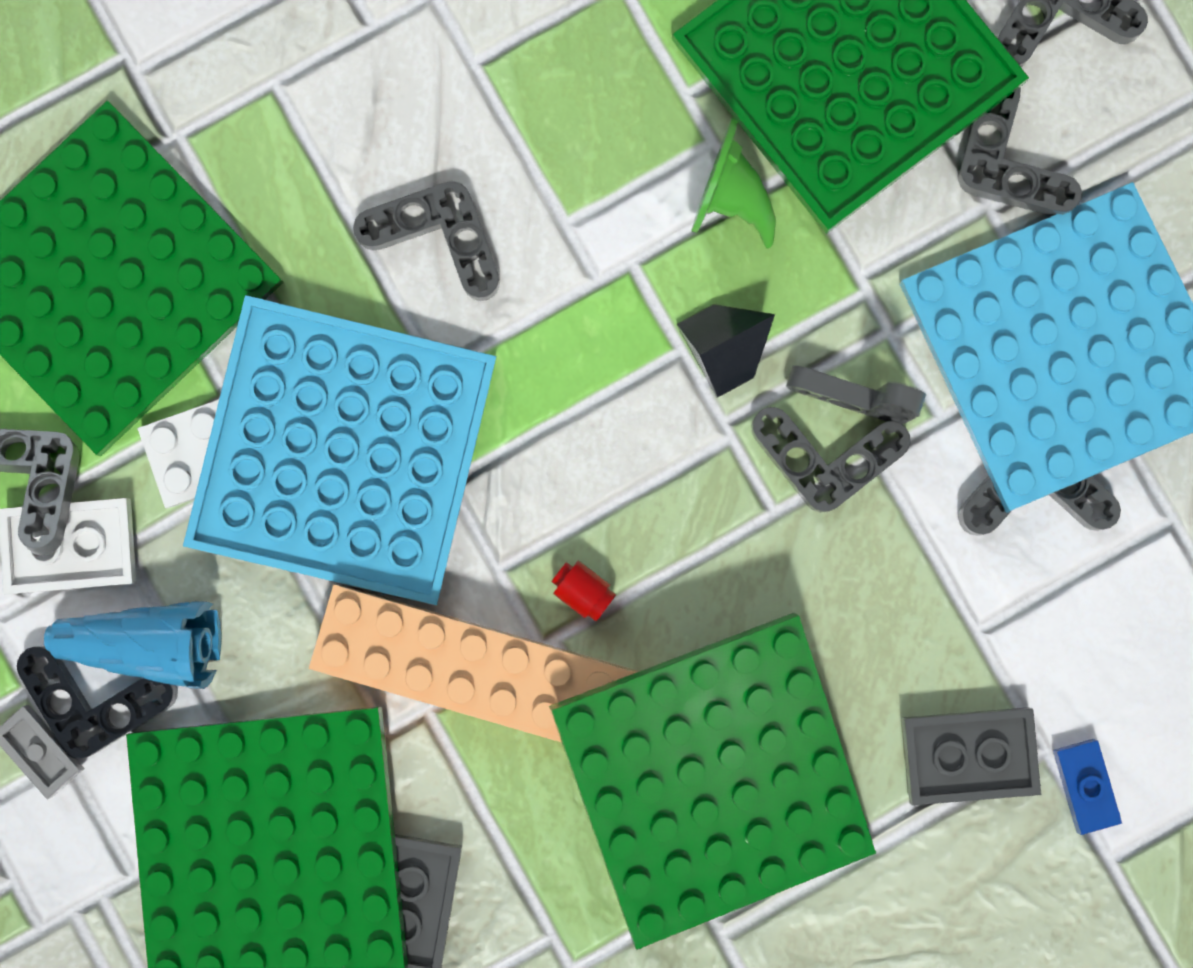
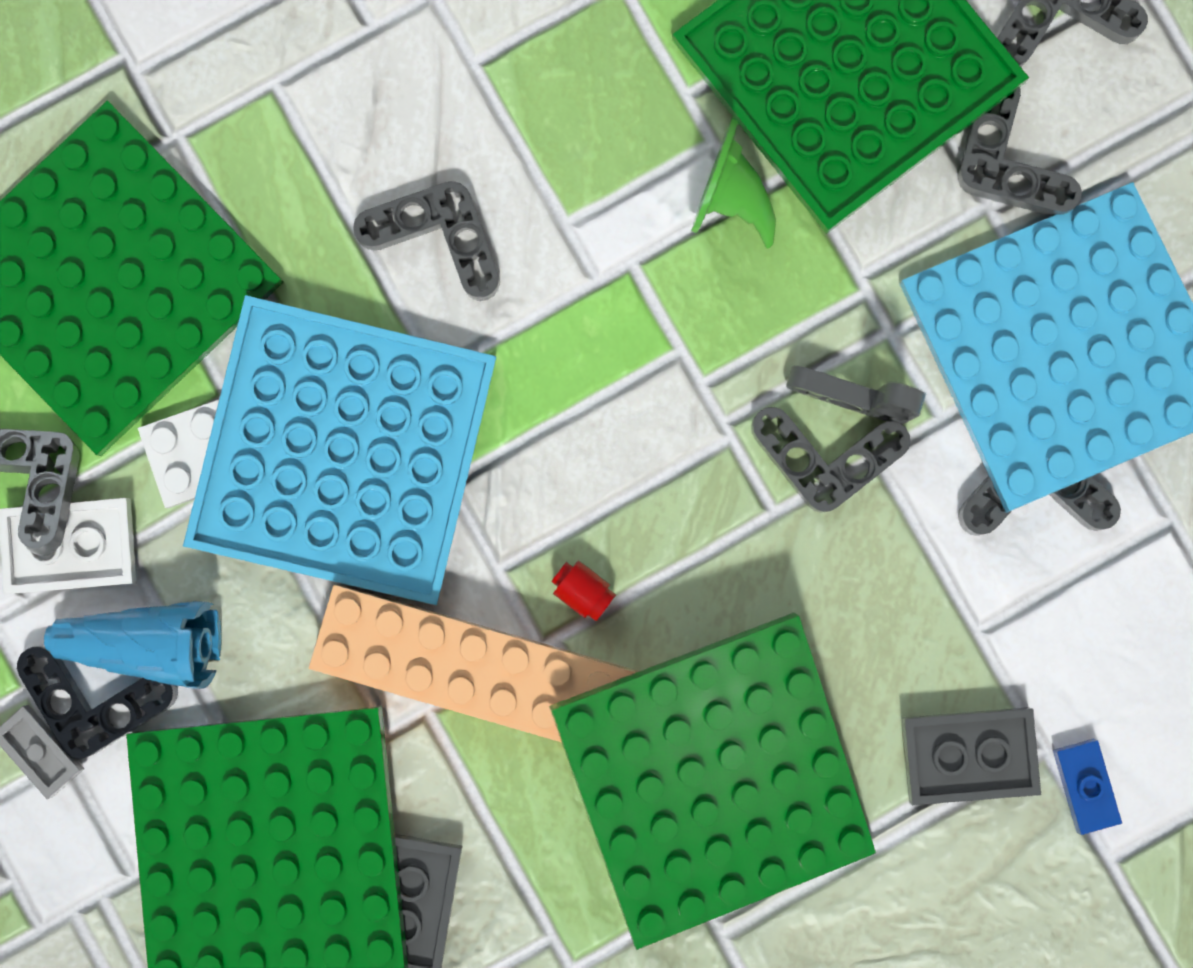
(727, 344): black slope -> none

